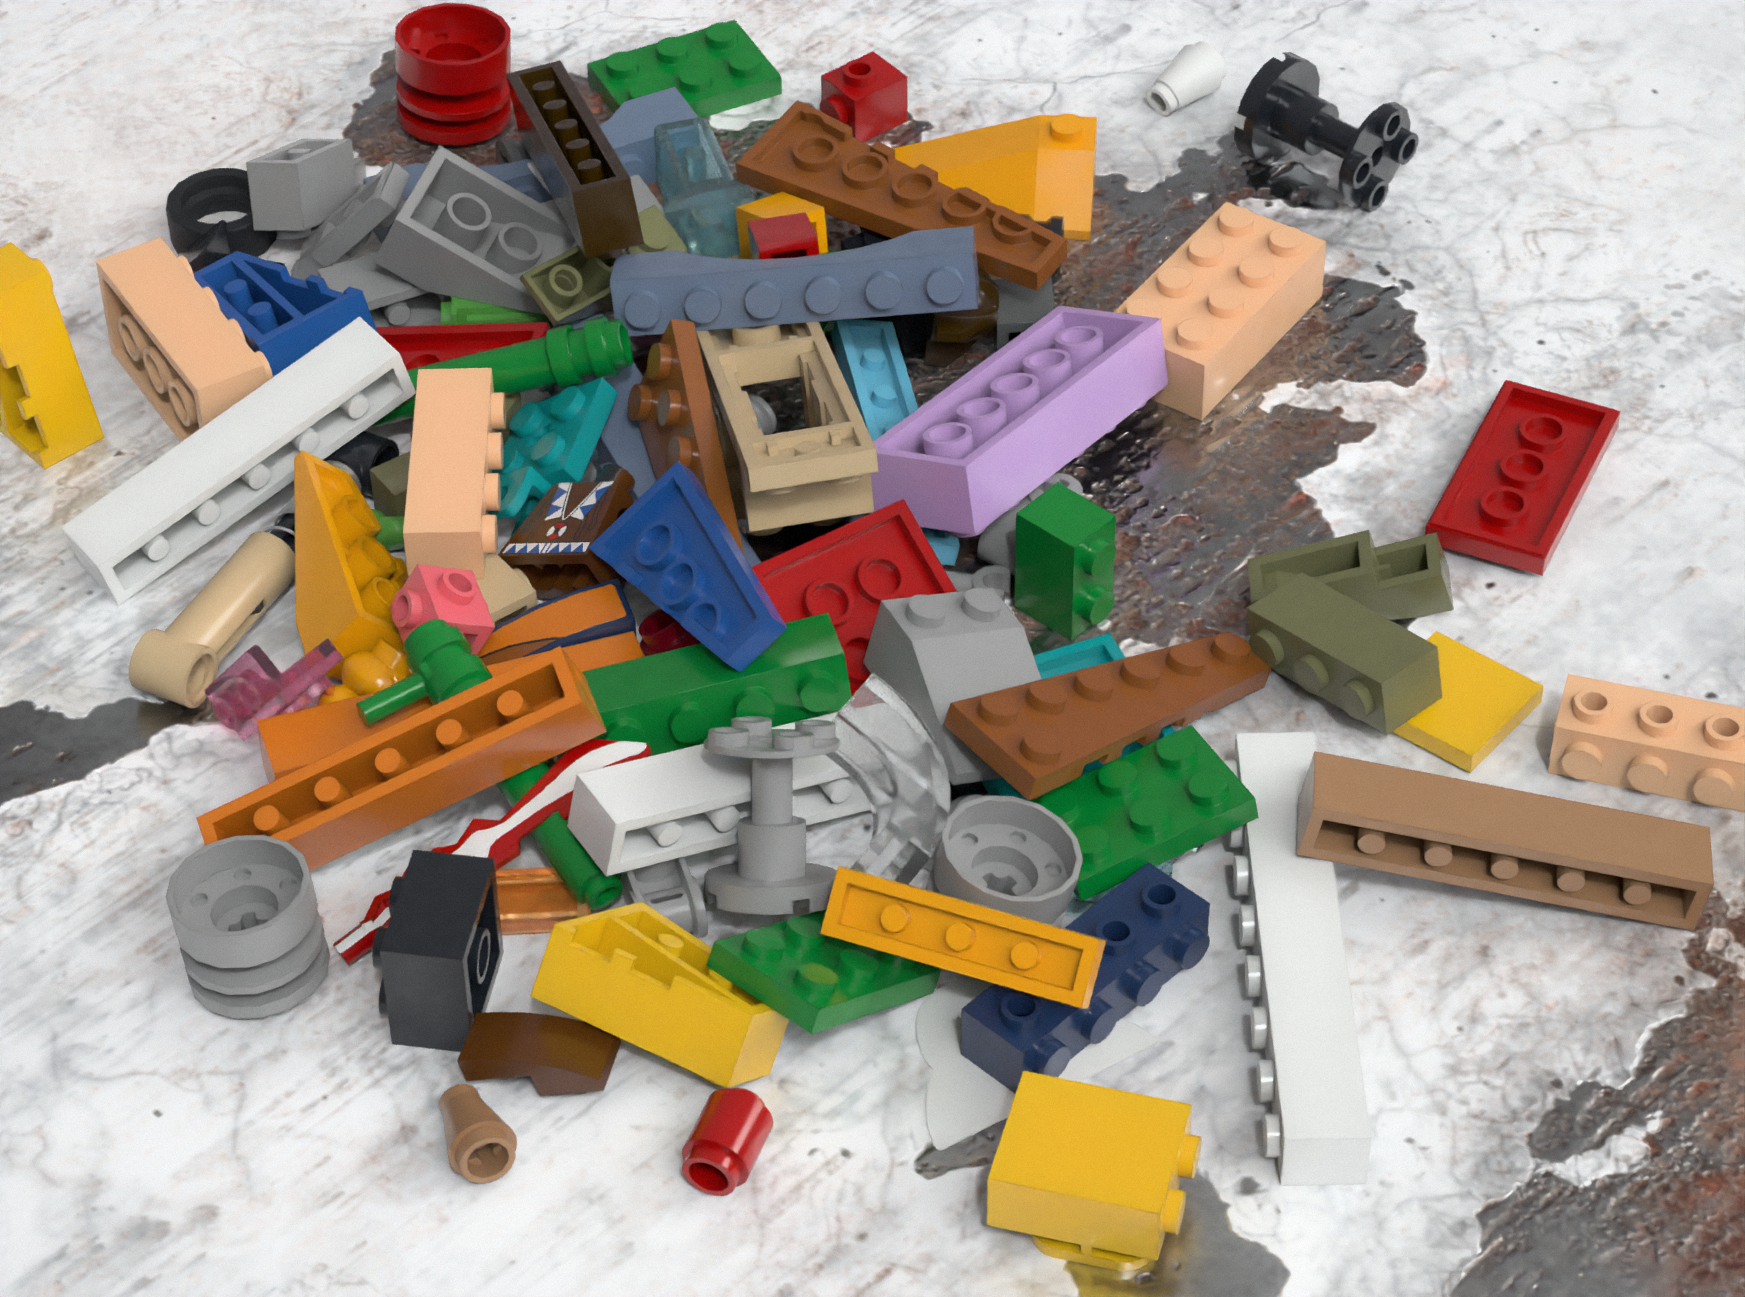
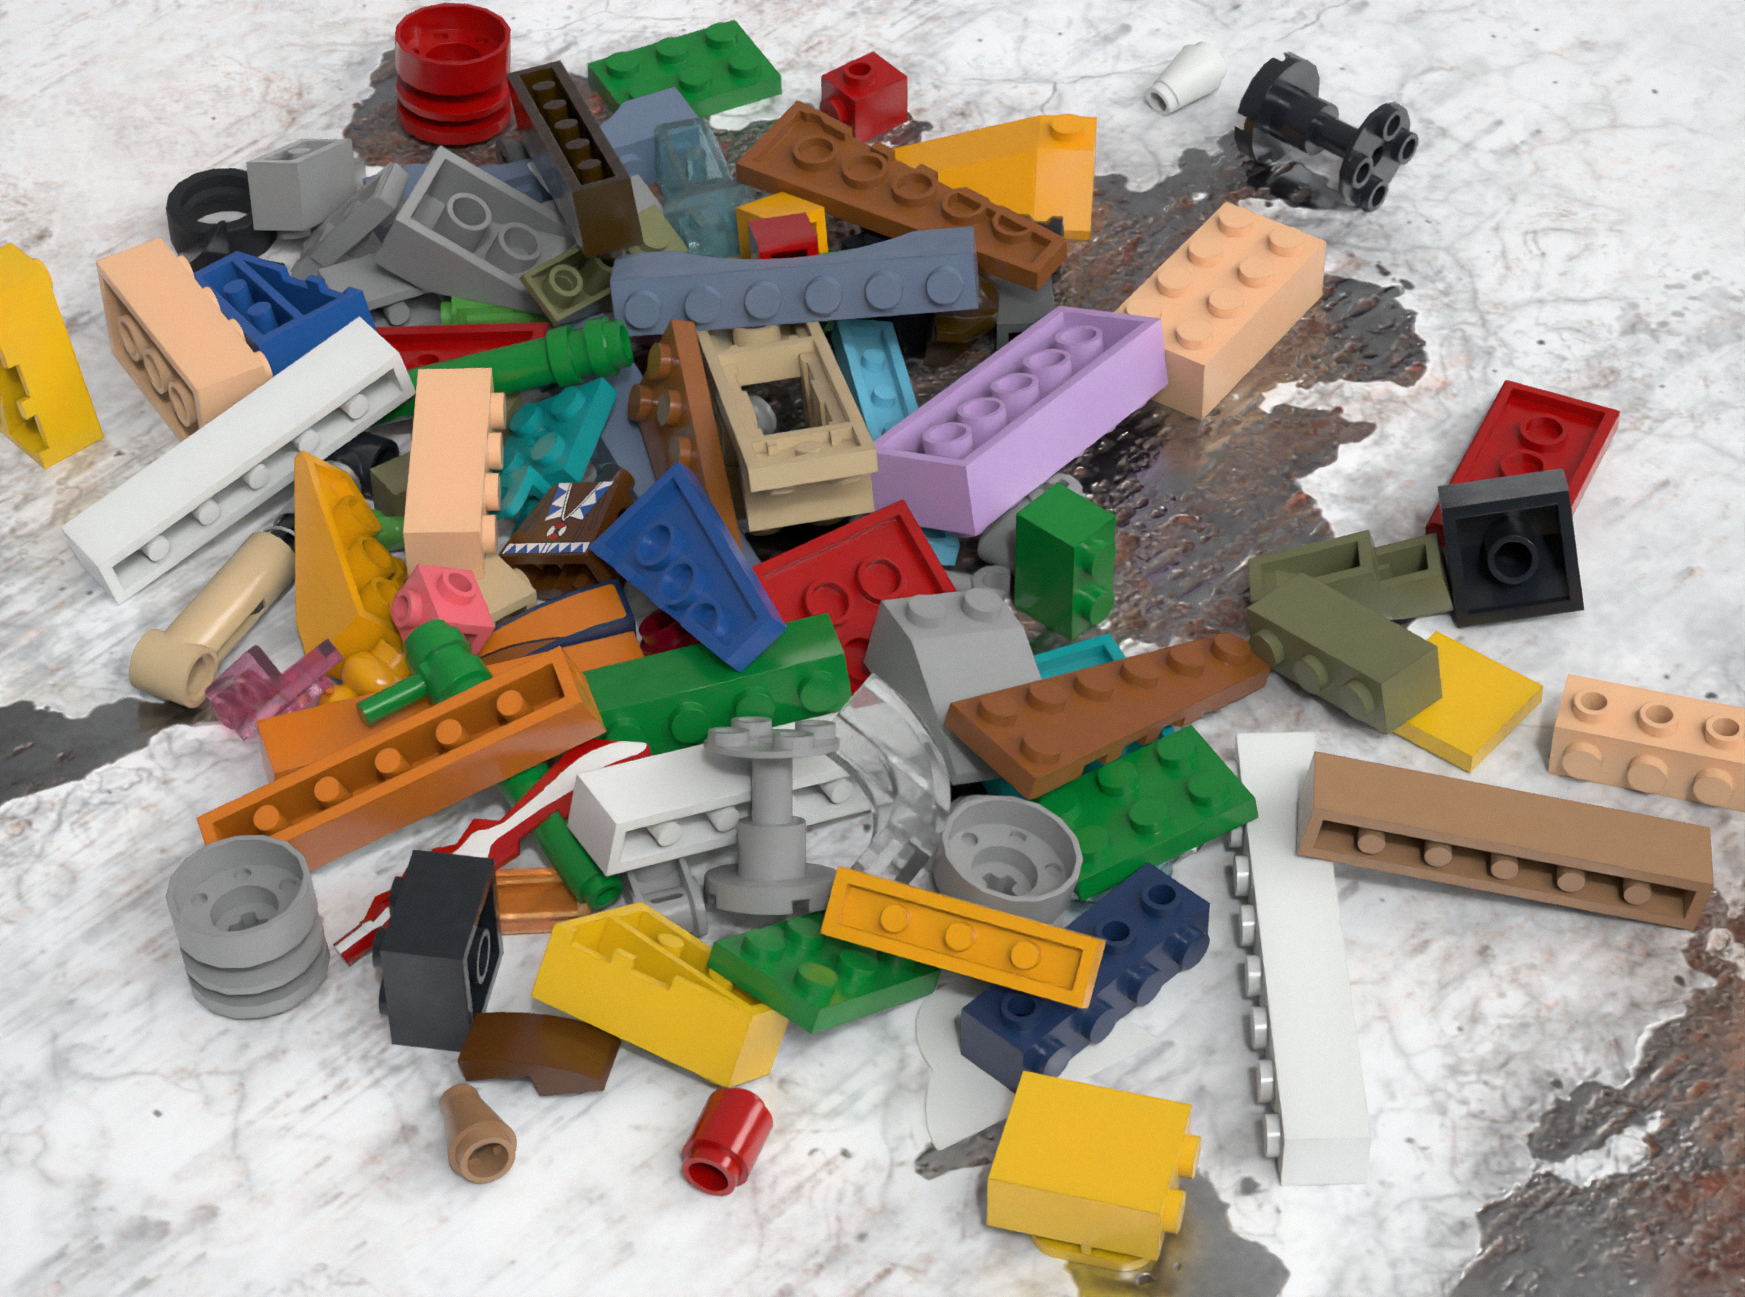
(1511, 547): none -> black slope

